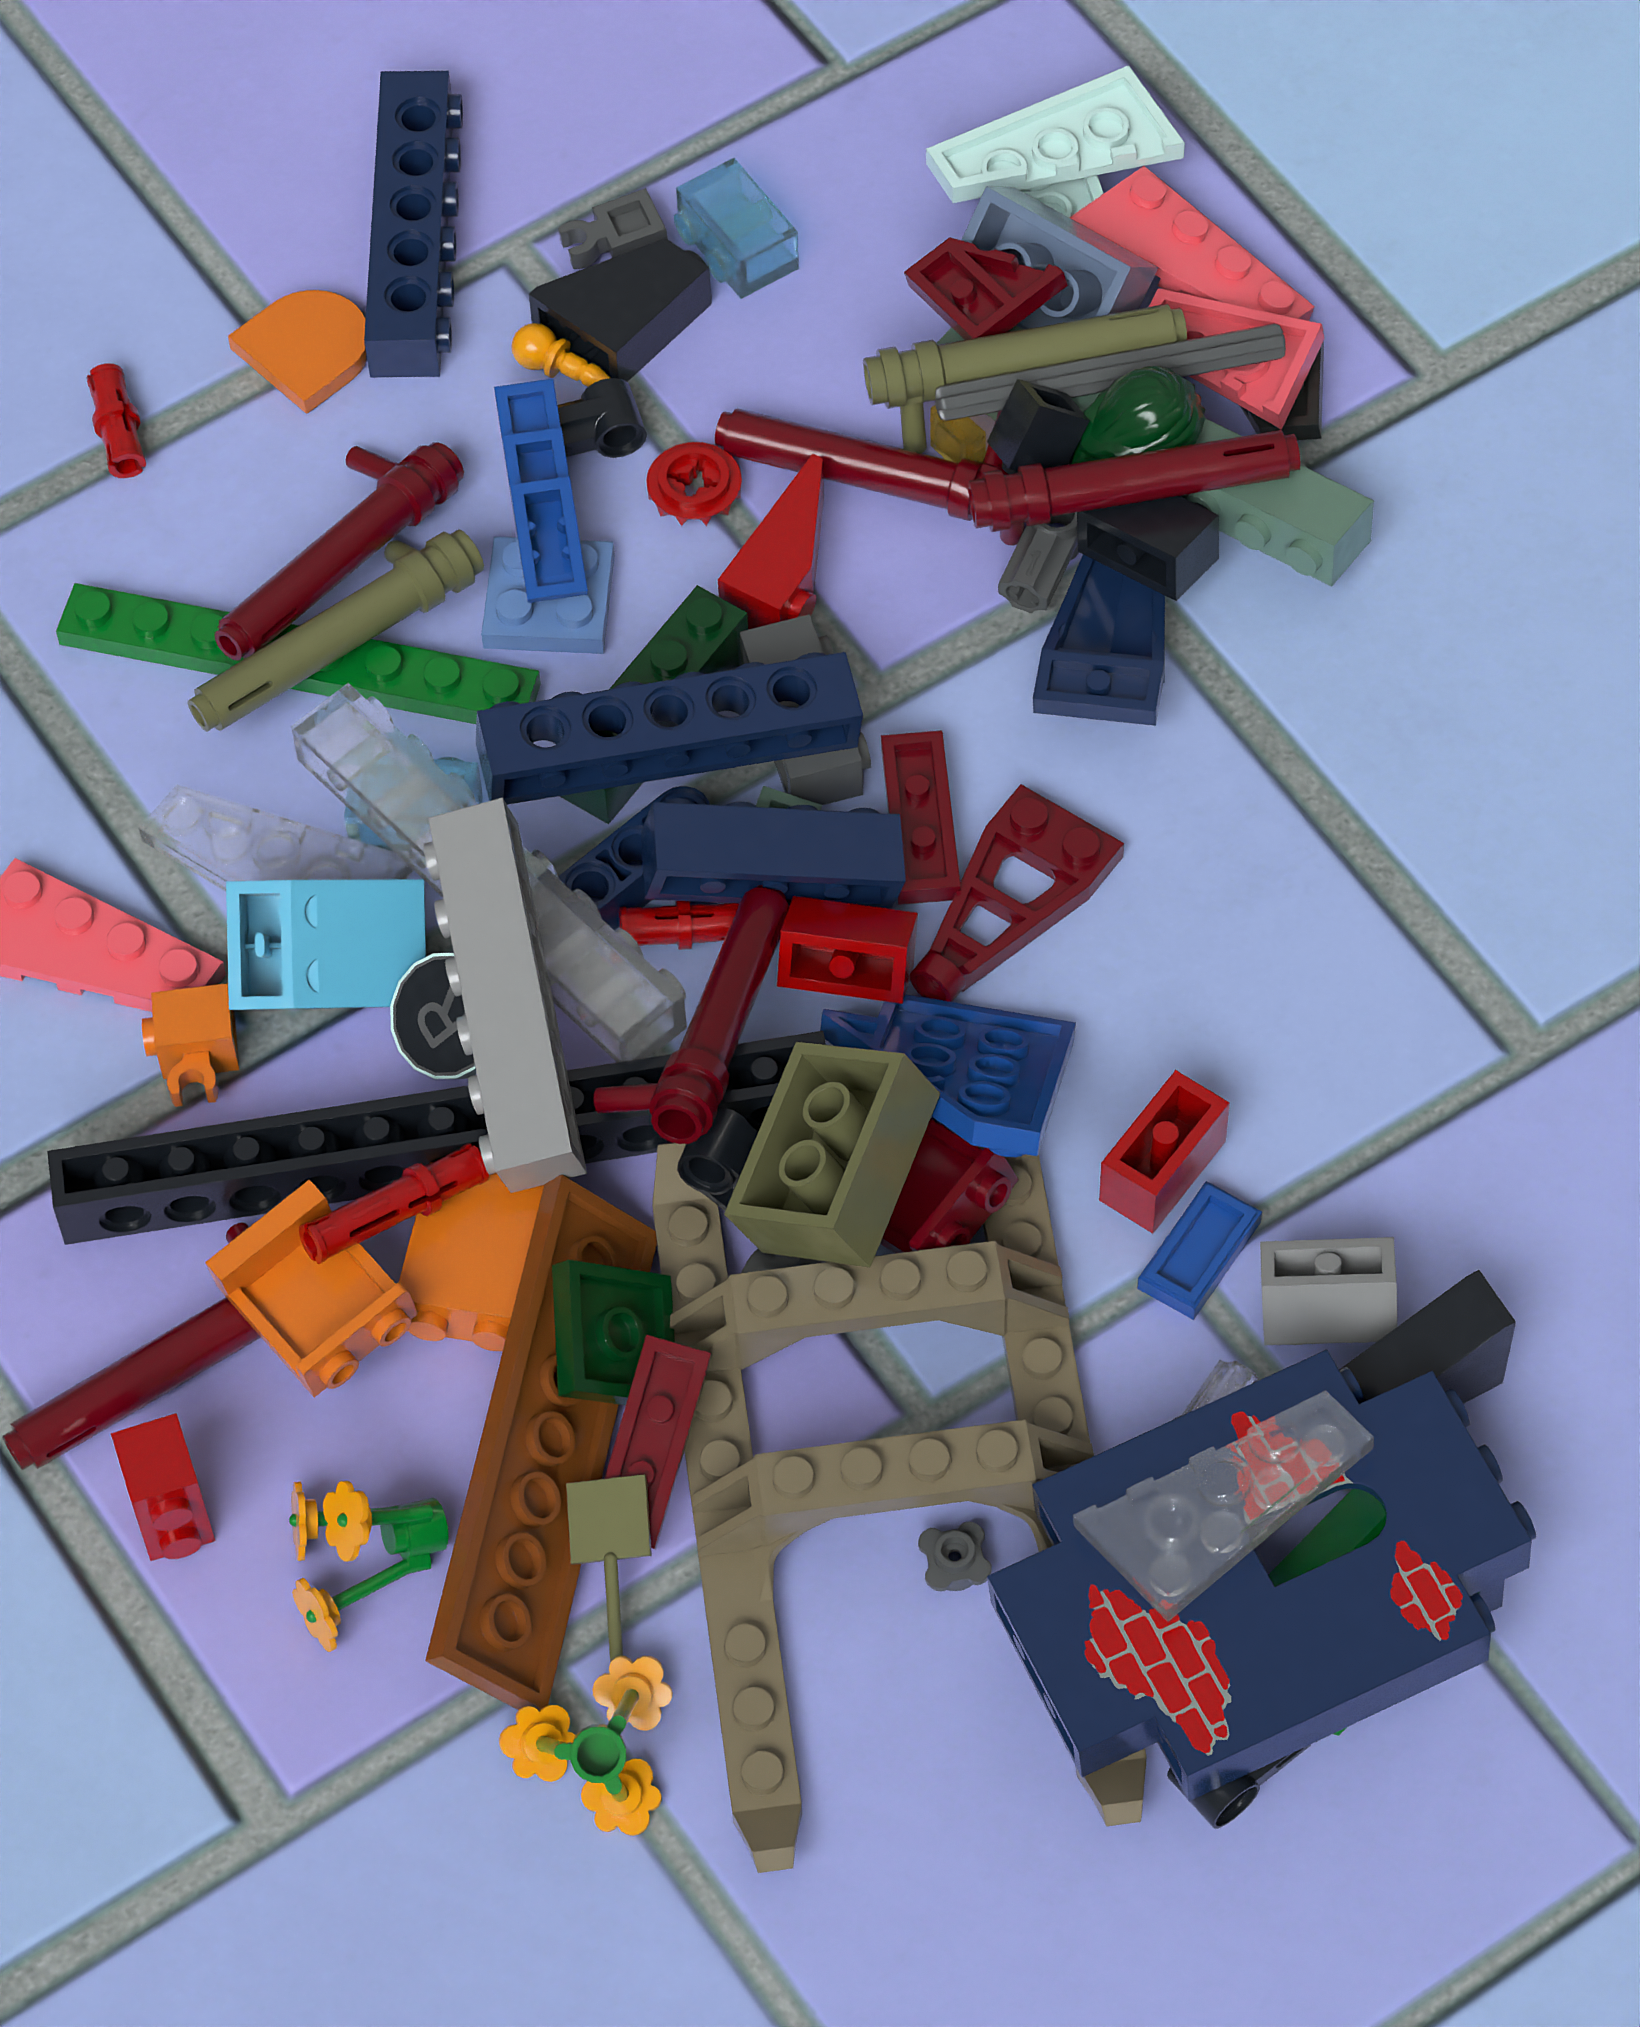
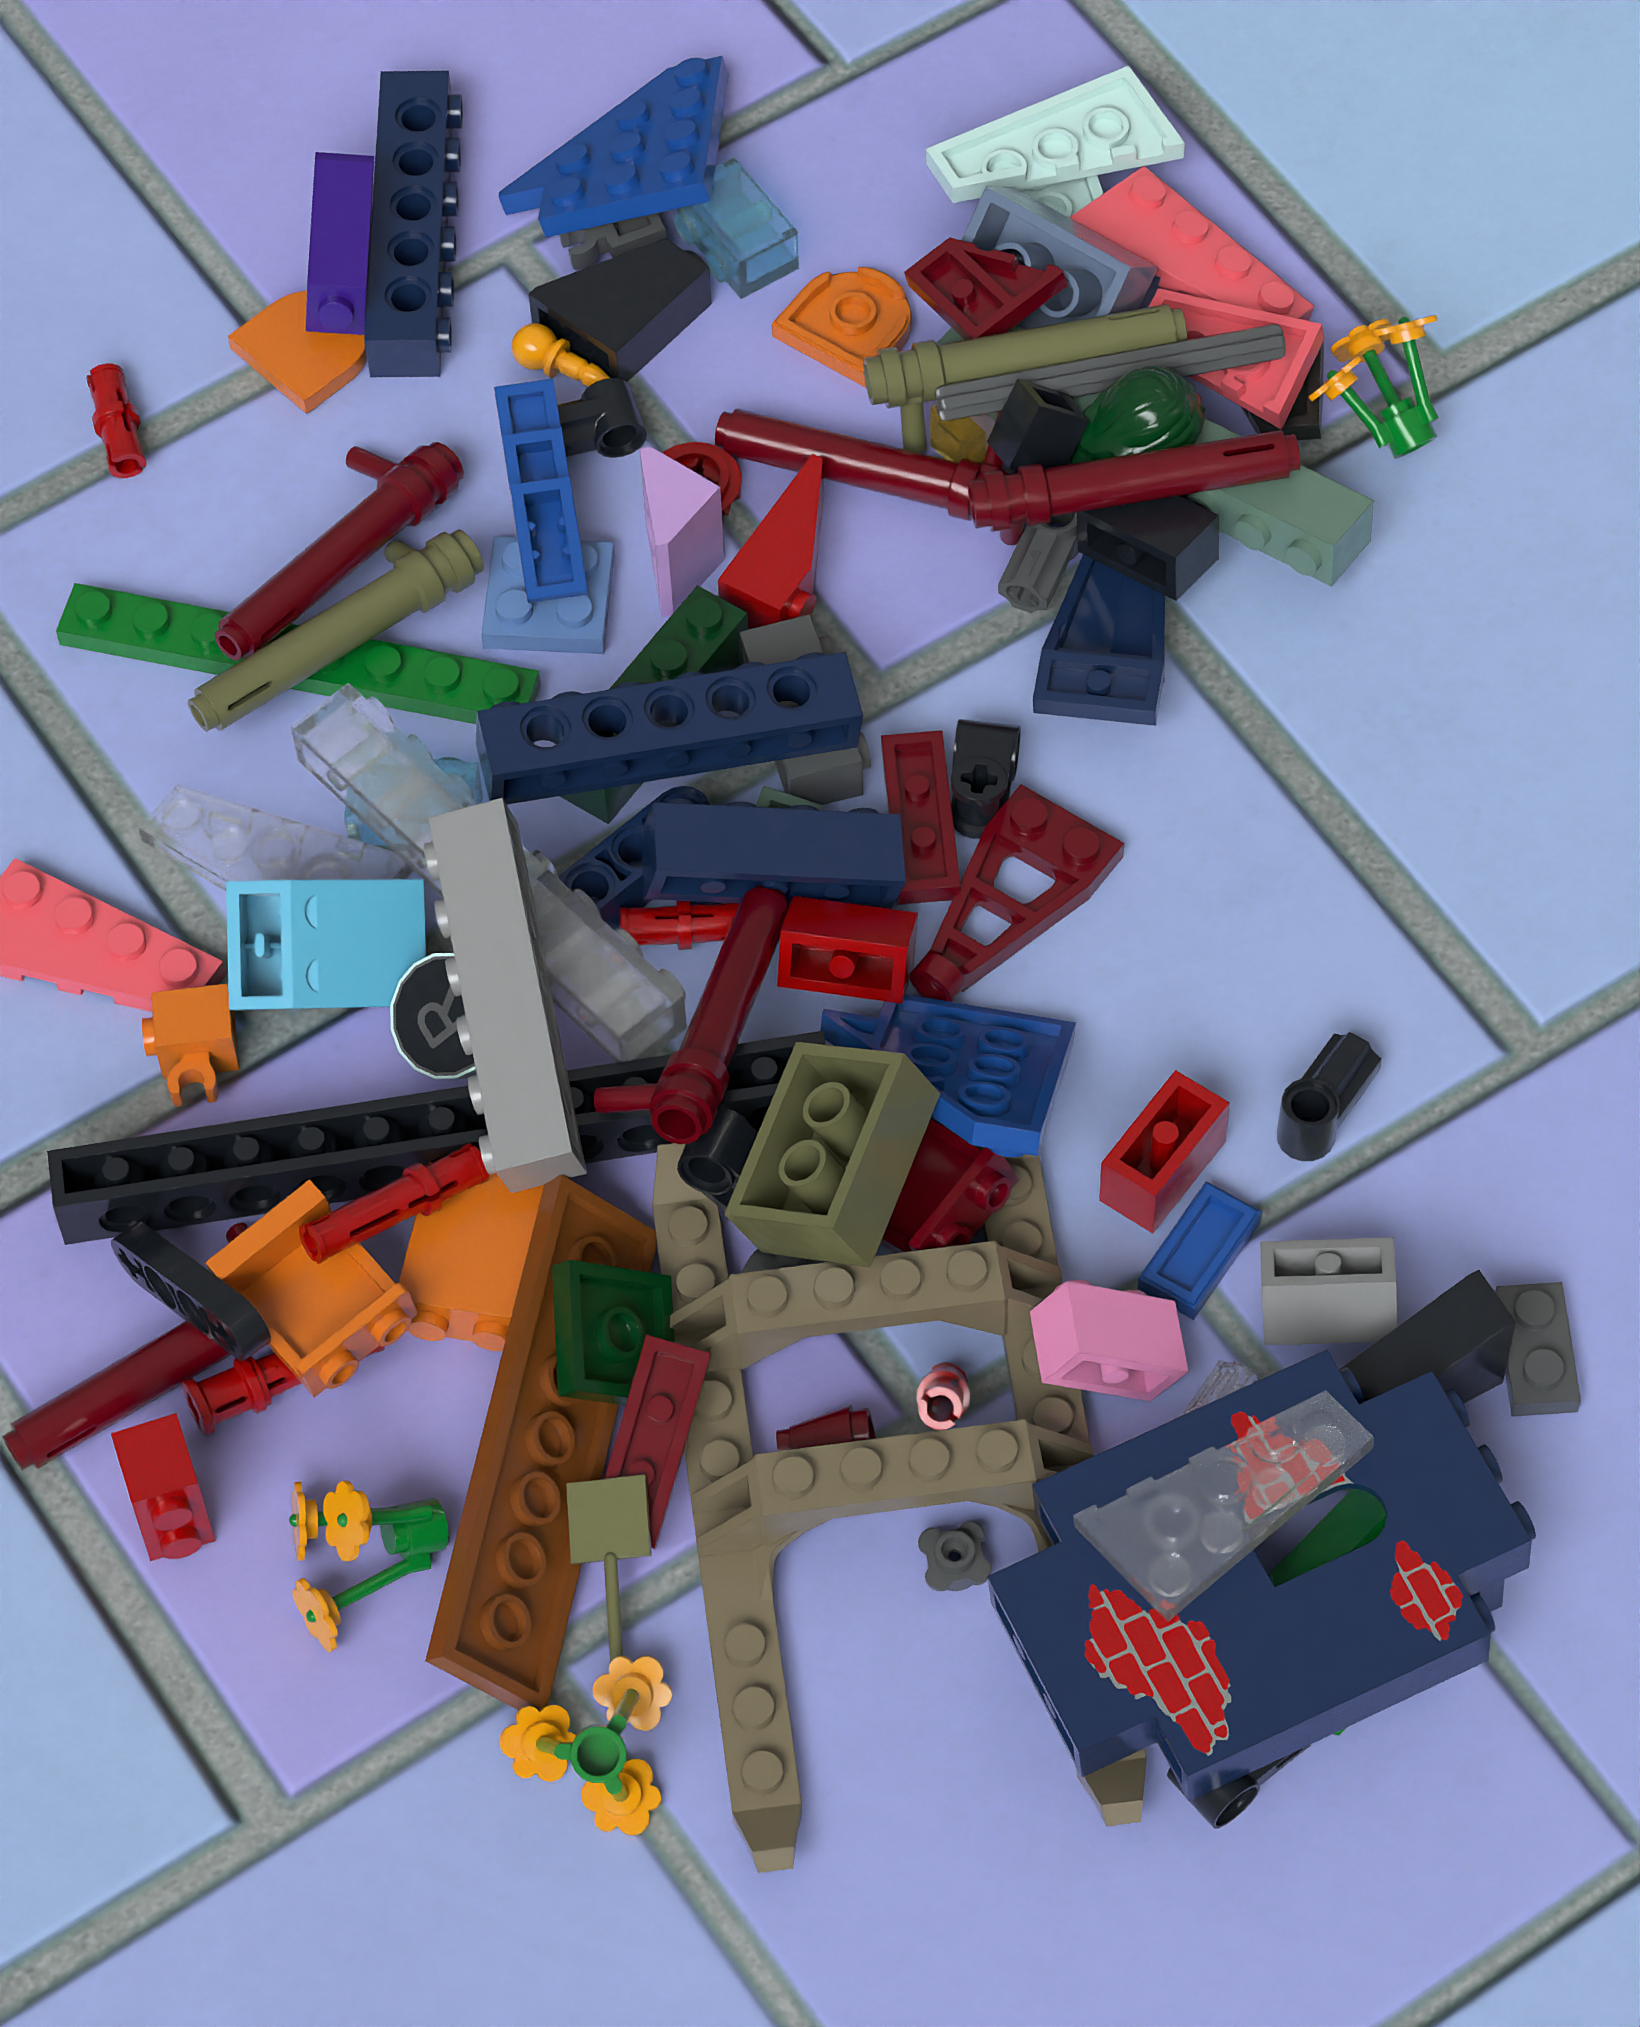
(191, 1291): none -> black beam
(238, 1390): none -> red pin
(339, 243): none -> dark purple slope
(635, 159): none -> blue wing
(681, 525): none -> lavender slope
(829, 1428): none -> dark red cone
(846, 319): none -> orange tile
(948, 1399): none -> pin
(982, 772): none -> black piece
(1108, 1340): none -> bright pink brick
(1326, 1095): none -> black piece
(1404, 424): none -> green plant
(1541, 1355): none -> dark grey plate

